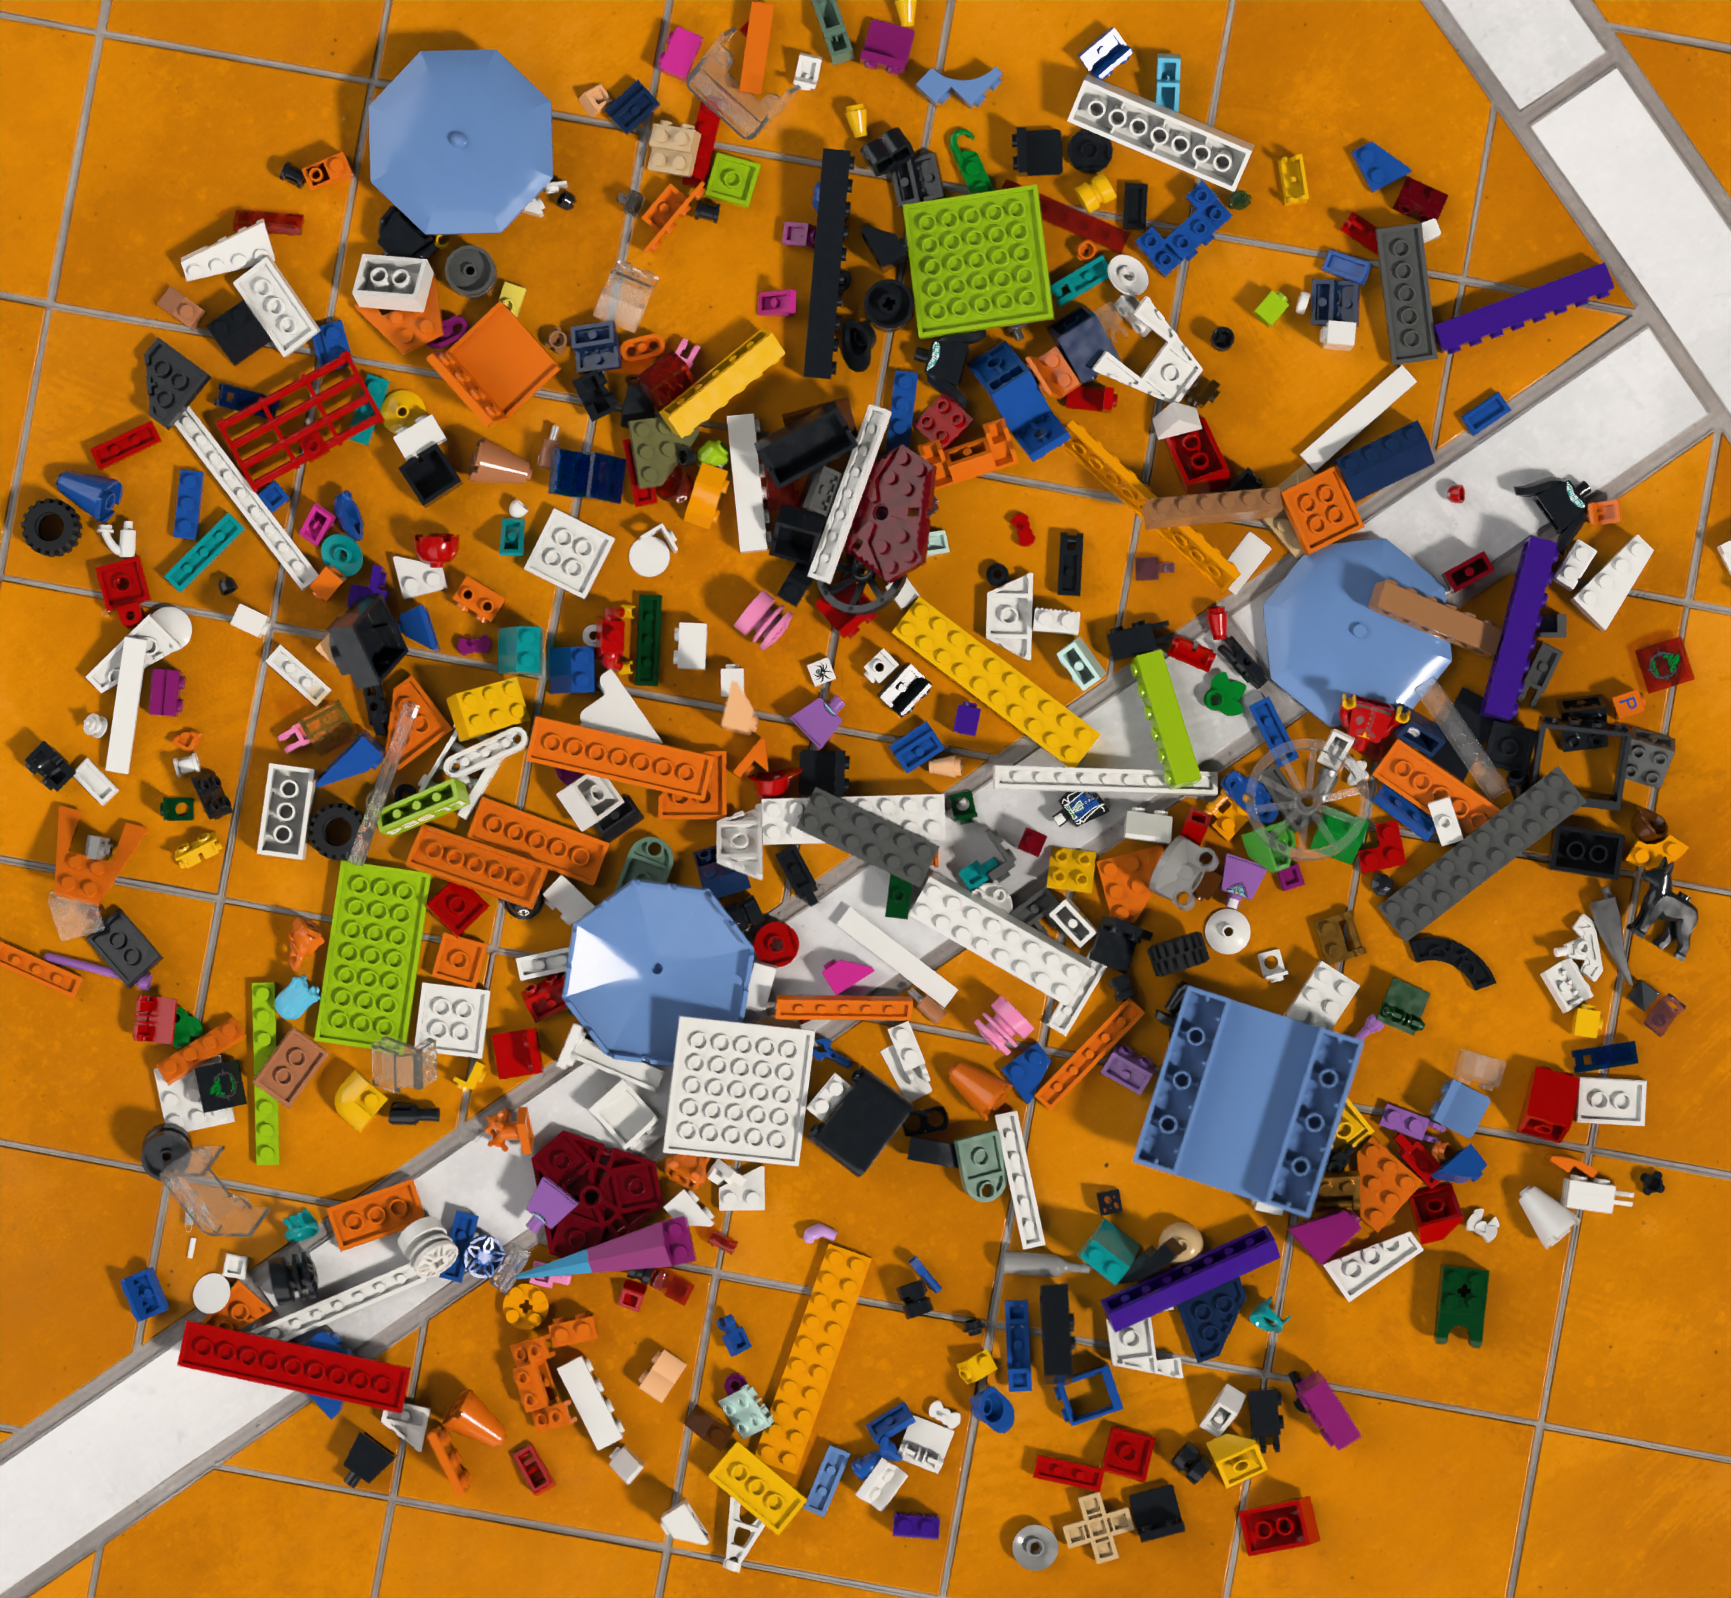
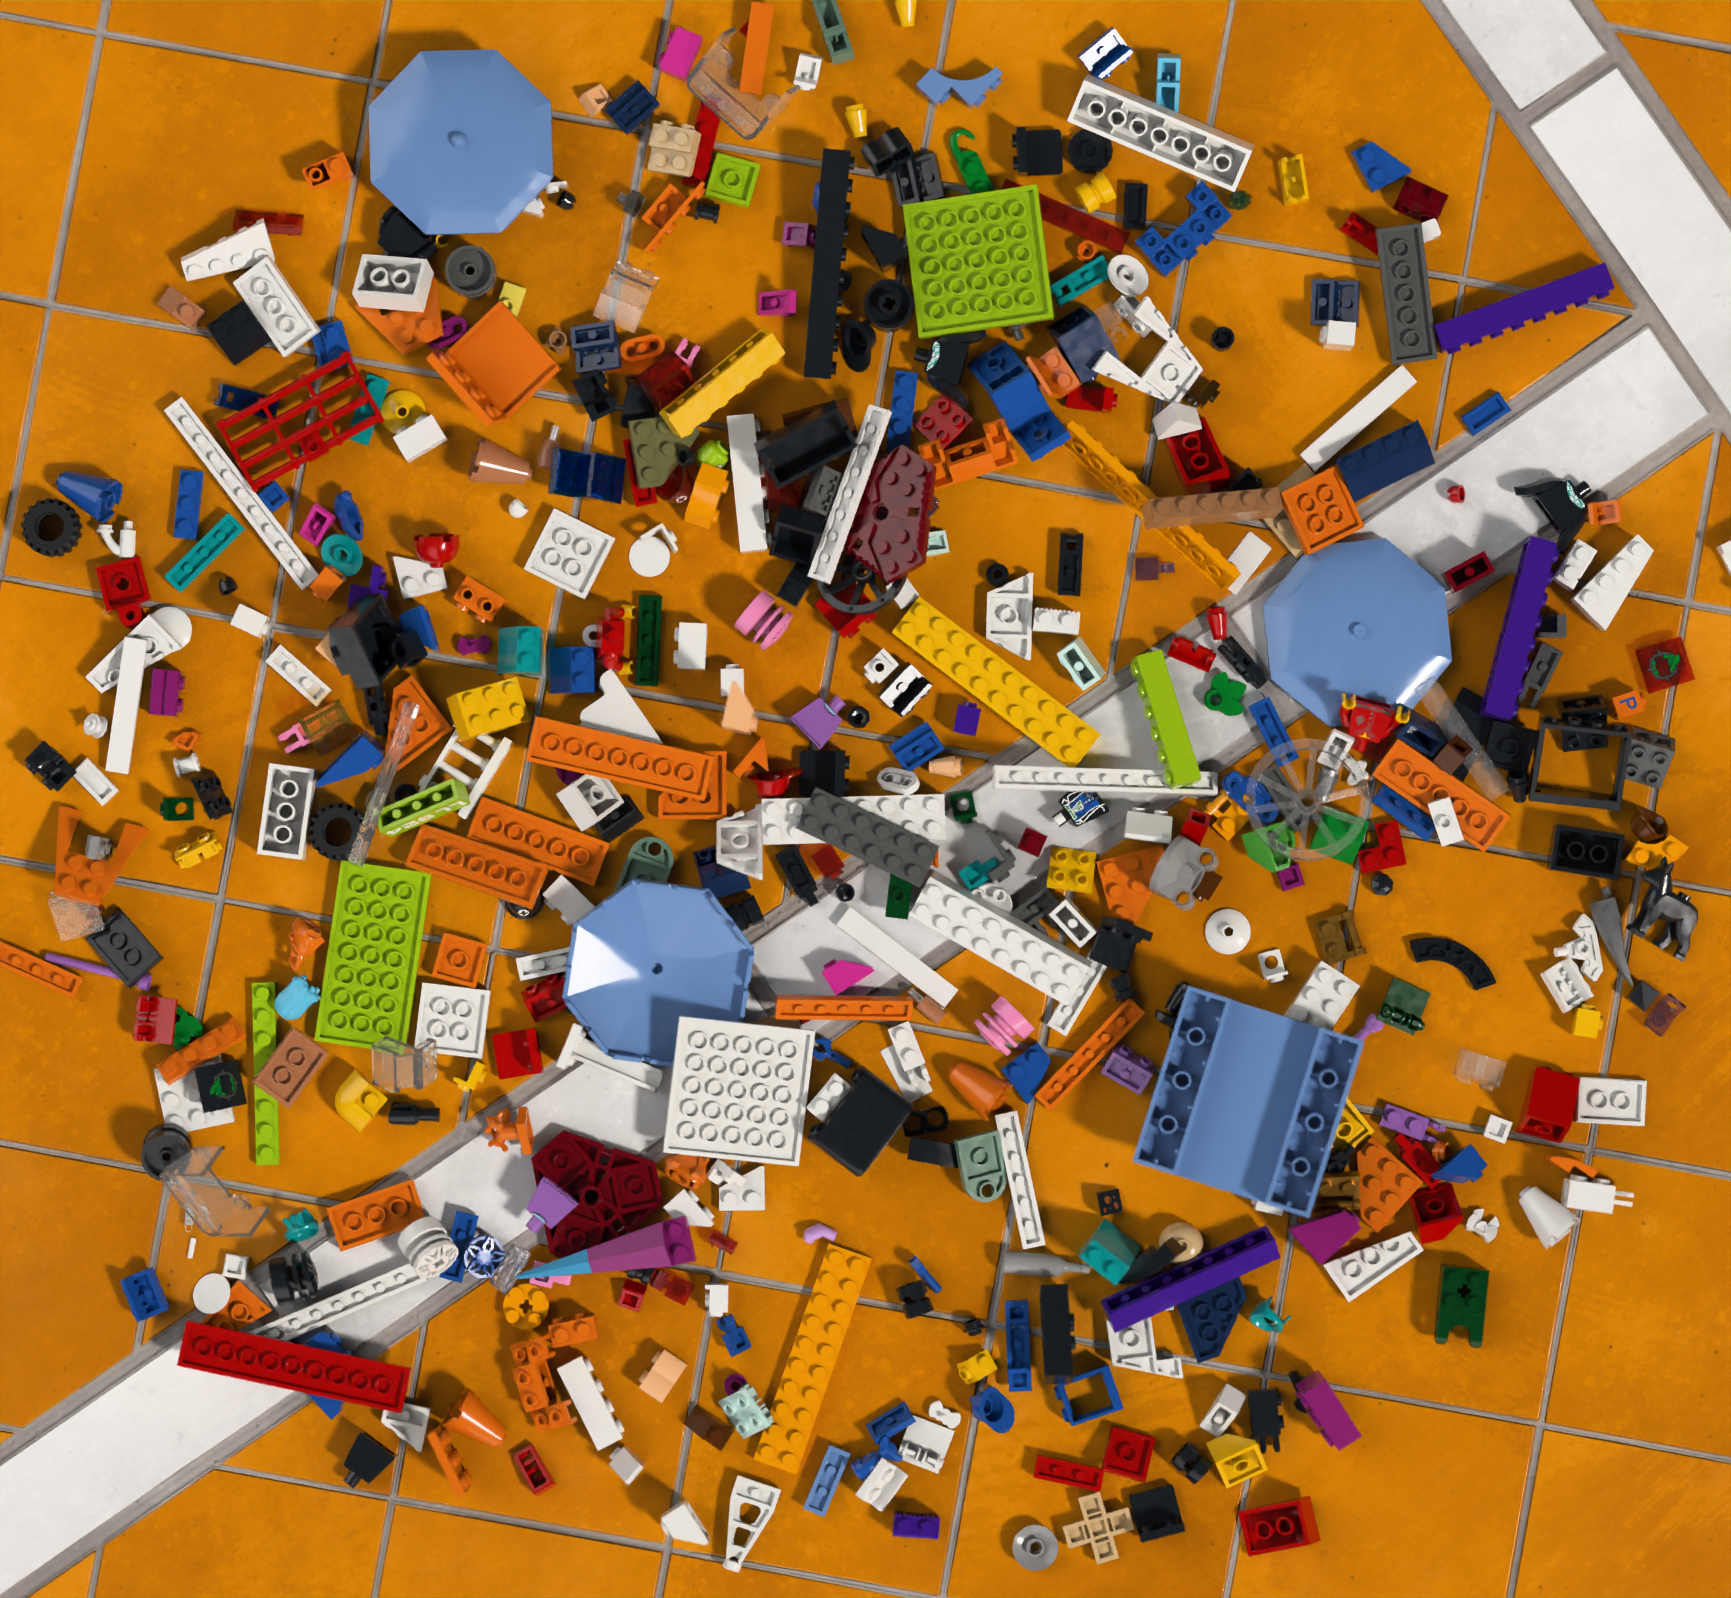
(126, 445): red plate -> none
(171, 382): black plate -> none
(293, 175): black bush -> none
(407, 649): none -> black brick
(431, 477): black piece -> none
(457, 907): red tile -> none
(486, 752): white plate -> none
(512, 537): teal slope -> none
(625, 1115): white panel -> none
(717, 1298): none -> white brick
(757, 1488): yellow plate -> none
(760, 984): white tile -> none
(765, 937): red plate -> none
(821, 672): white tile -> none
(828, 862): none -> clear red brick
(848, 890): none -> black hinge
(858, 717): none -> black tile
(887, 47): magenta bracket -> none
(898, 780): none -> white plate
(1023, 529): red piece -> none
(1135, 640): black hinge -> none
(1178, 954): black tyre -> none
(1240, 879): medium lavender torso -> none
(1271, 308): lime brick -> none
(1302, 302): white tile -> none
(1346, 267): blue tile -> none
(1434, 618): medium nougat brick -> none
(1453, 755): none -> reddish brown brick
(1459, 1108): medium blue bracket -> none
(1482, 854): dark grey plate -> none
(1497, 1129): none -> white plate
(1605, 1056): clear blue plate -> none
(1658, 1183): black plate -> none

